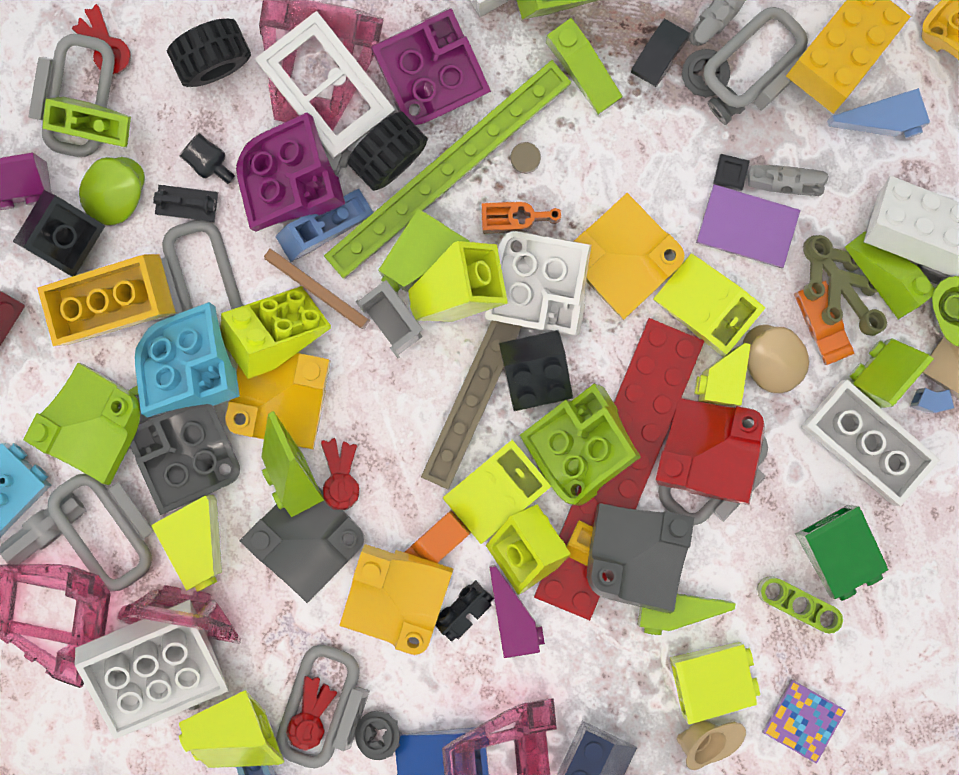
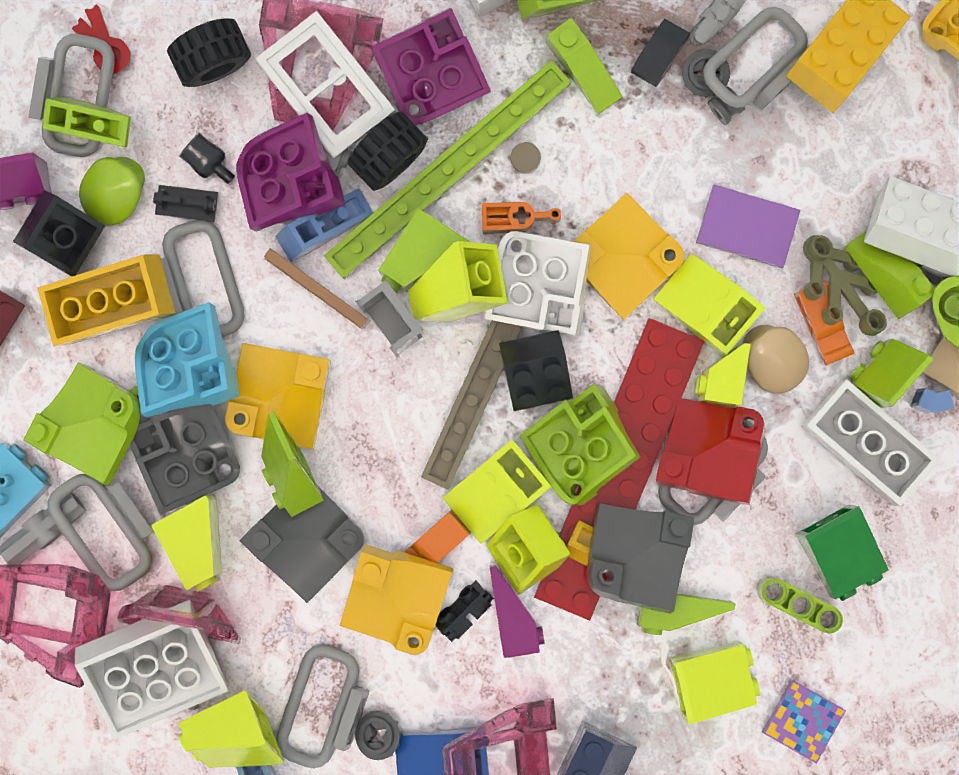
(271, 330): neon yellow slope -> none
(306, 728): red piece -> none
(340, 489): red piece -> none
(710, 743): tan piece -> none
(731, 172): black tile -> none
(787, 179): light grey hinge -> none
(889, 117): medium blue slope -> none

